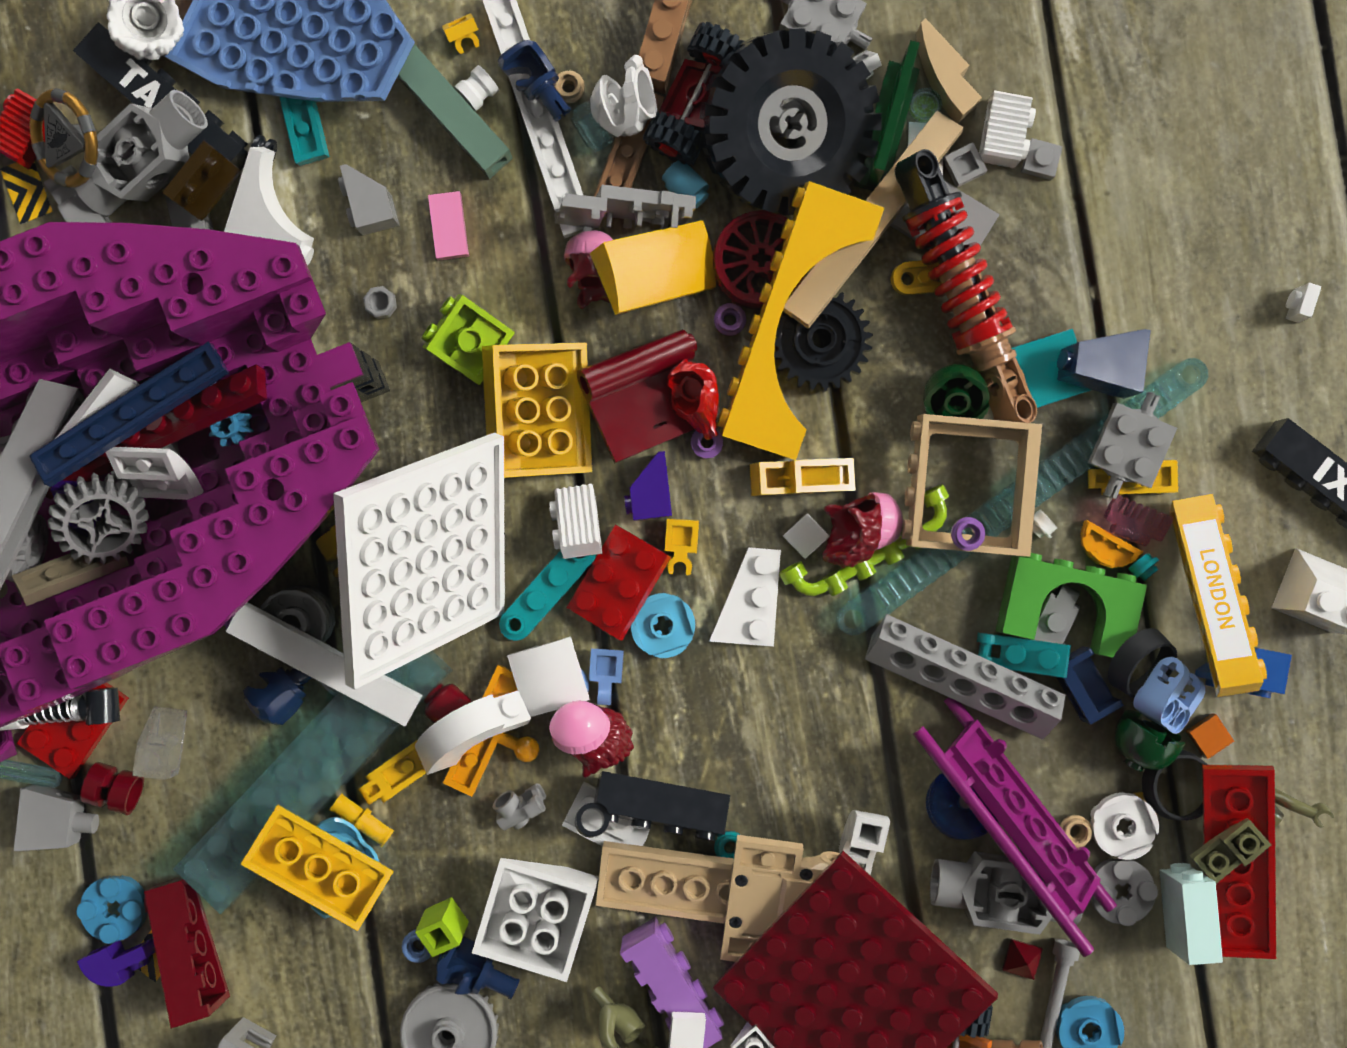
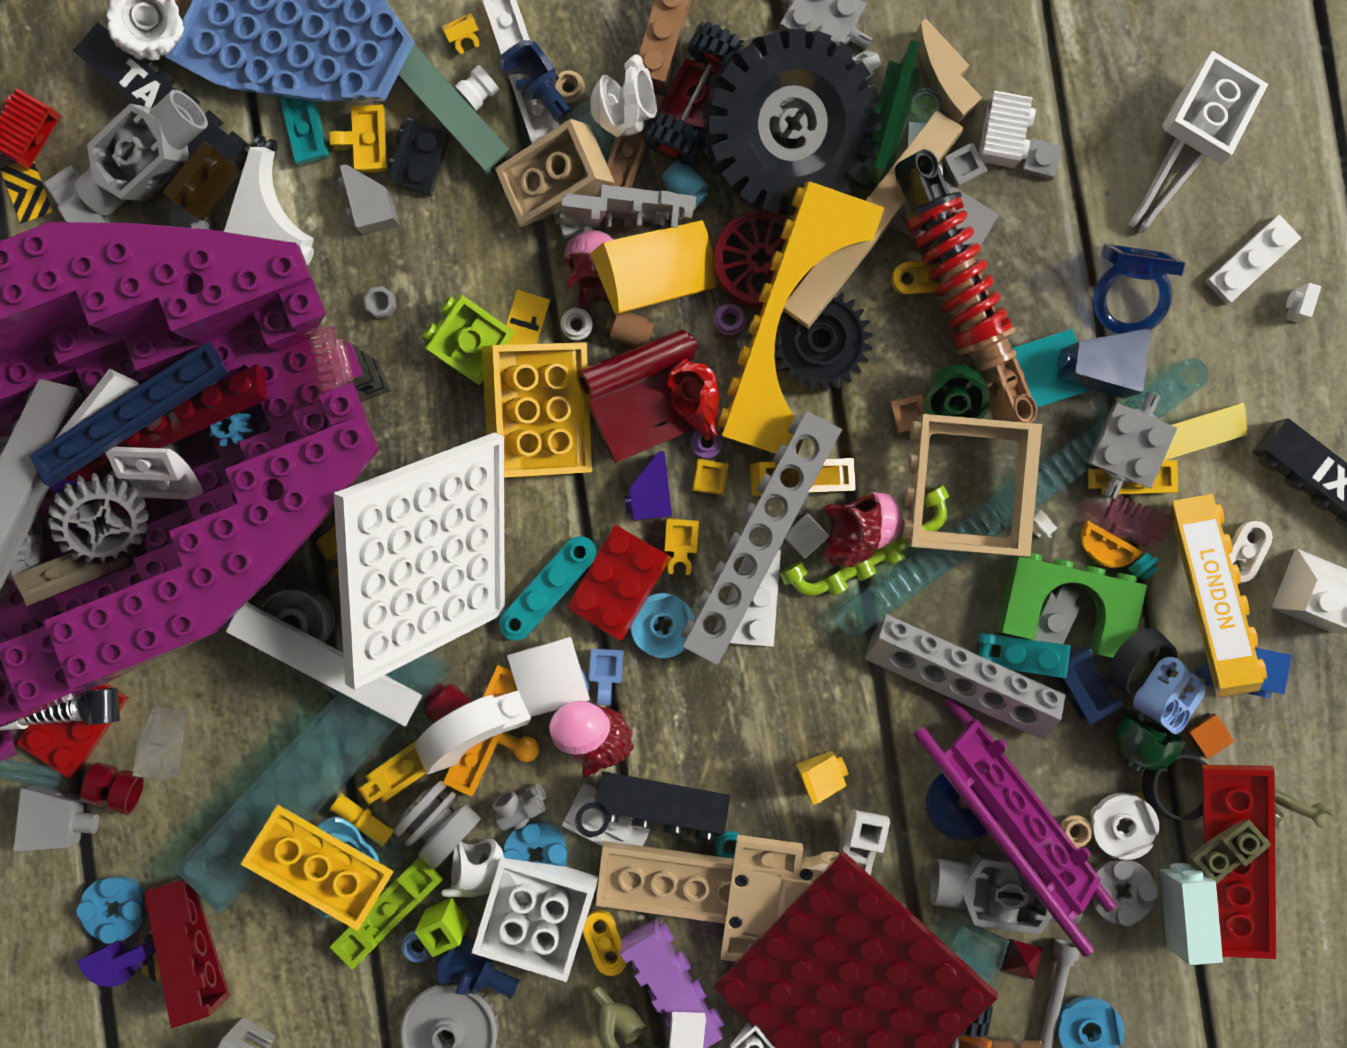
(63, 138): piece -> none
(280, 698): dark blue piece -> none
(335, 358): none -> clear pink piece
(366, 138): none -> yellow plate
(387, 912): none -> lime slope
(417, 157): none -> black bracket
(436, 824): none -> light grey wheel
(448, 225): bright pink tile -> none
(468, 875): none -> white piece
(527, 317): none -> yellow sticker
(534, 835): none -> dark azure plate
(550, 167): none -> tan slope
(571, 315): none -> white plate
(577, 521): white brick -> none
(604, 941): none -> yellow plate
(629, 328): none -> medium nougat brick
(710, 477): none -> yellow tile
(714, 644): none -> light grey brick
(822, 776): none -> yellow slope
(906, 411): none -> medium nougat plate
(977, 537): medium lavender plate -> none
(981, 951): none -> clear light blue brick
(1138, 264): none -> clear blue tile
(1208, 118): none -> white slope
(1208, 430): none -> light yellow slope
(1250, 554): none -> white plate
(1253, 259): none -> white plate

